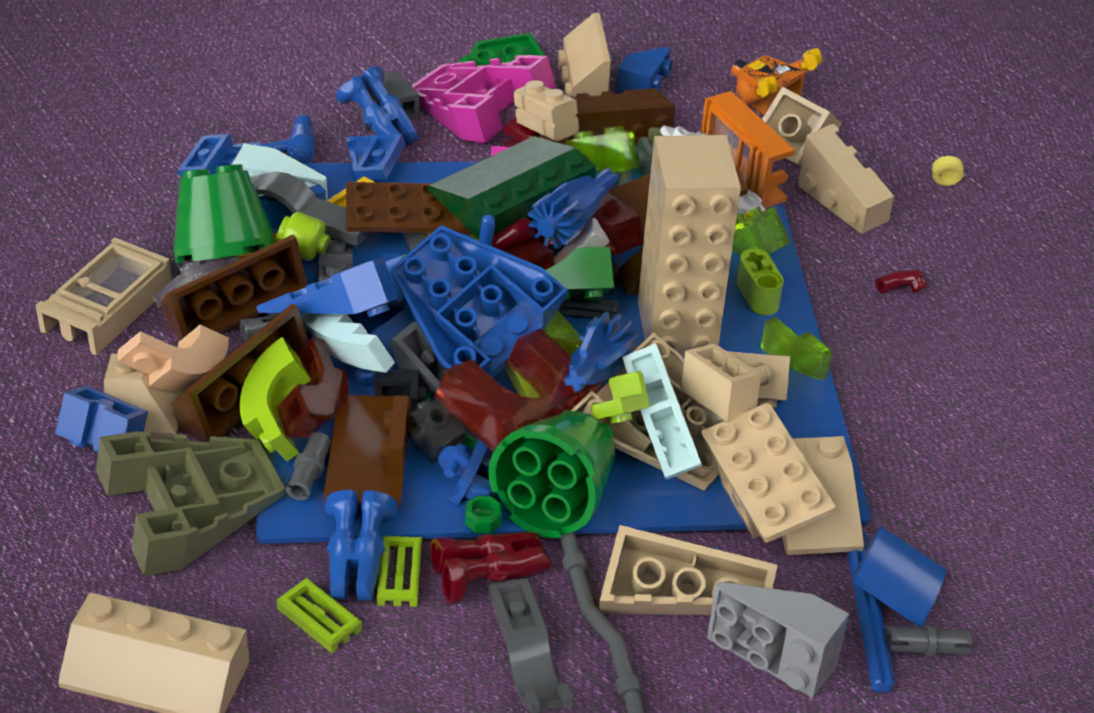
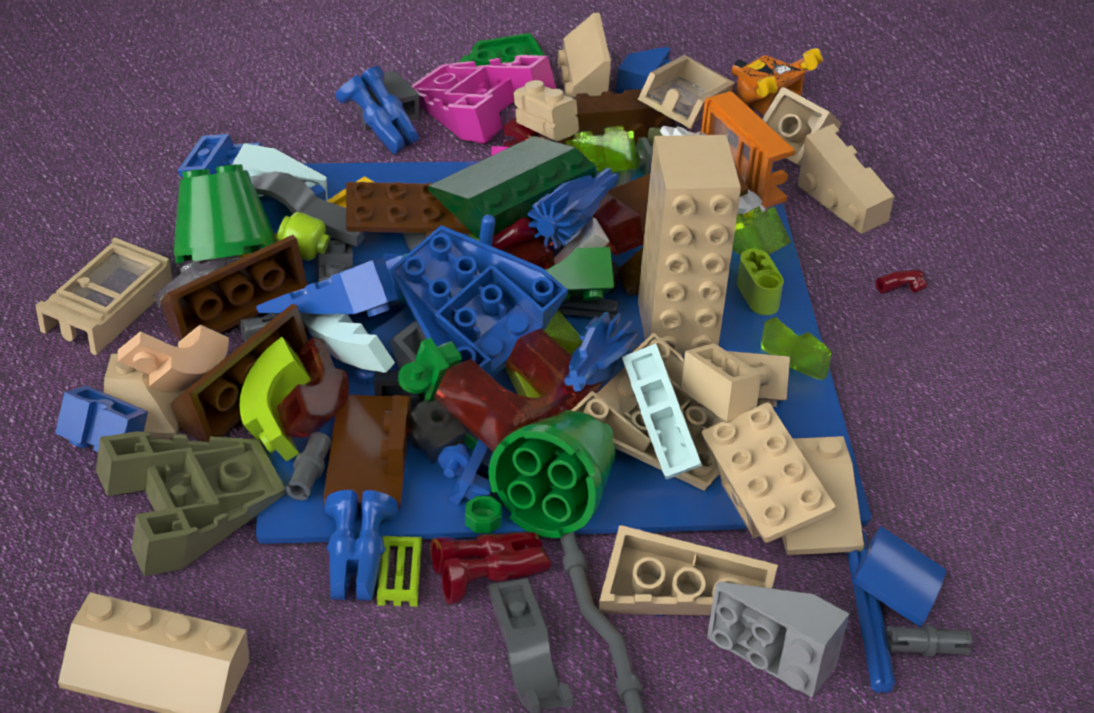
(300, 143): blue piece -> none
(313, 619): lime tile -> none
(374, 155): blue wing -> none
(429, 368): none -> green hips
(628, 395): lime bracket -> none
(681, 89): none -> tan door
(947, 170): light yellow tile -> none

